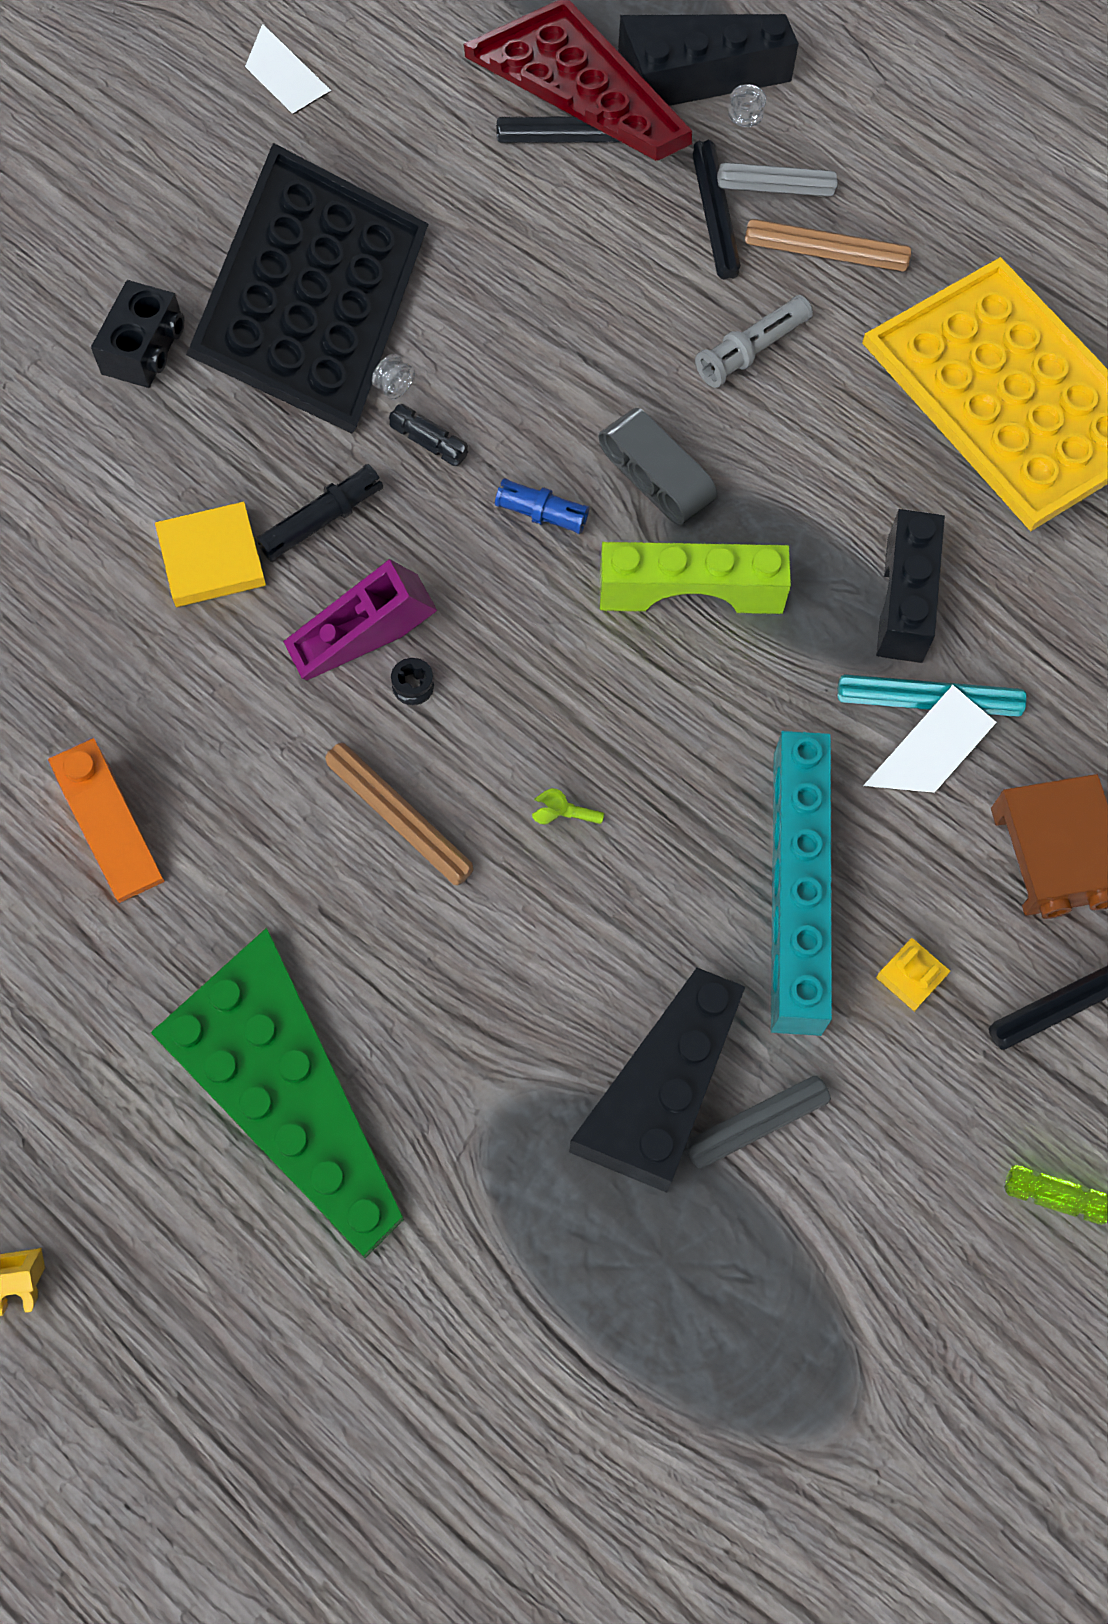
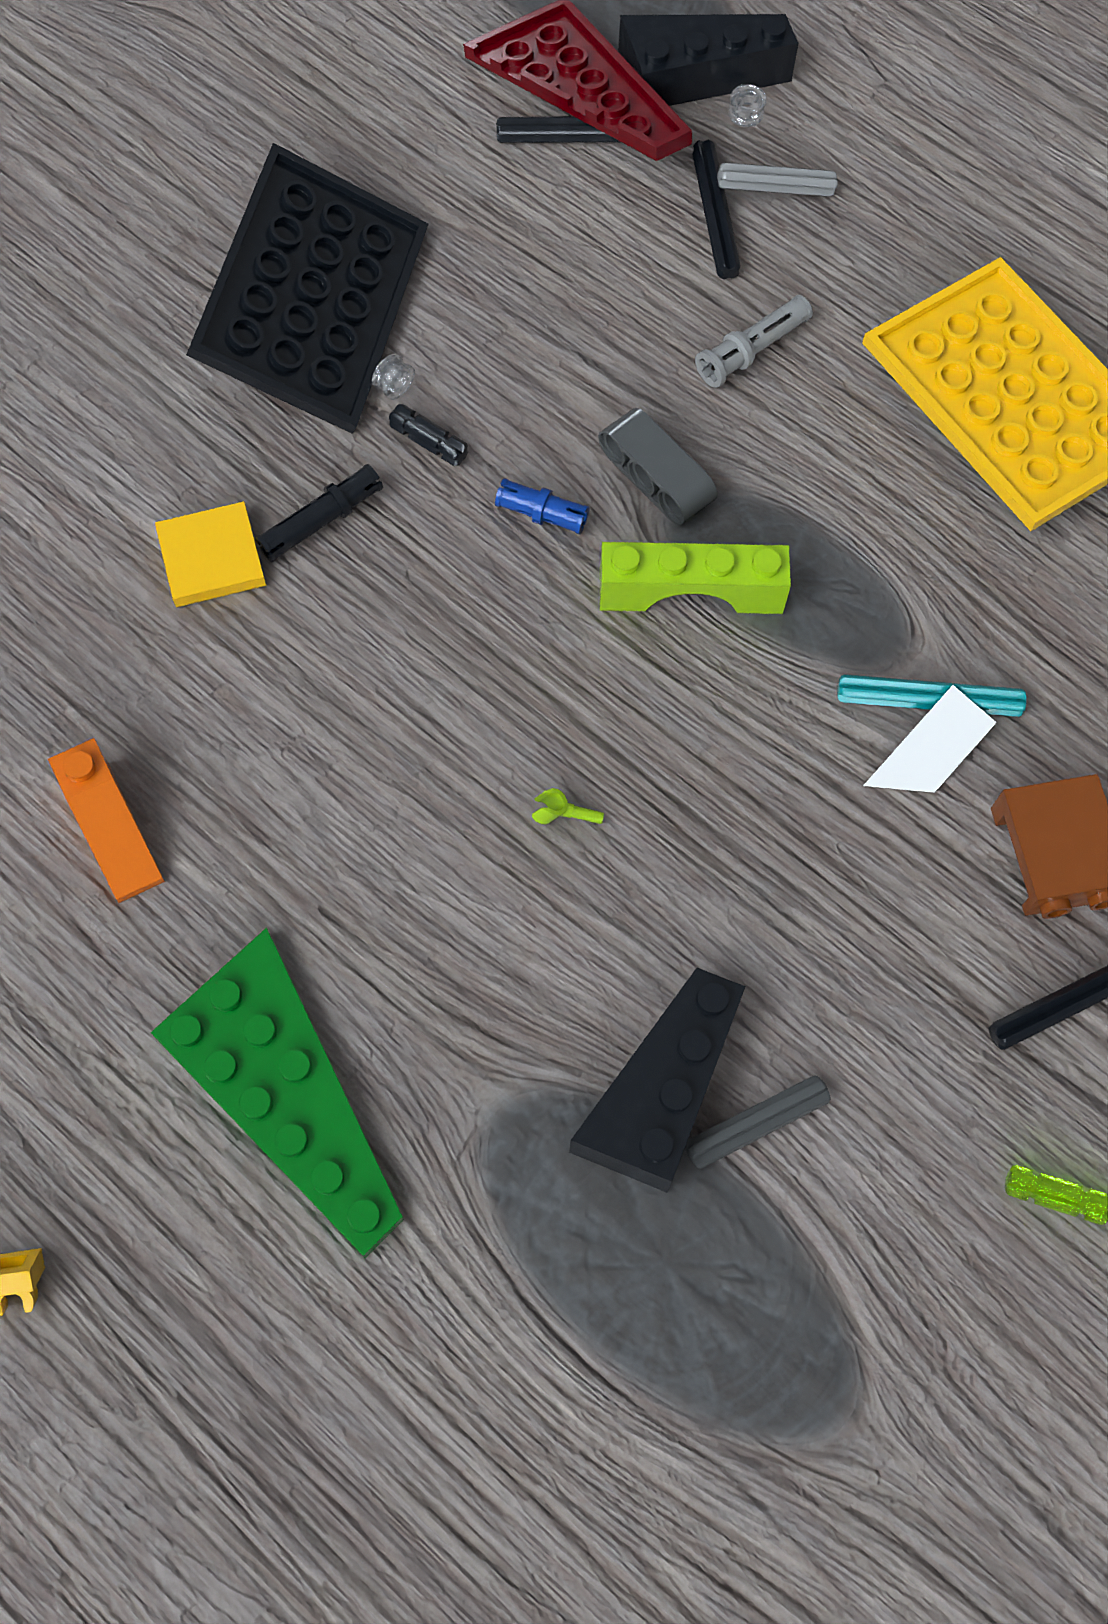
(138, 334): black brick -> none
(283, 72): white sticker -> none
(361, 620): magenta slope -> none
(399, 814): medium nougat axle -> none
(404, 691): black bush -> none
(801, 885): teal brick -> none
(828, 245): medium nougat axle -> none
(913, 588): black arch -> none
(913, 974): yellow tile -> none

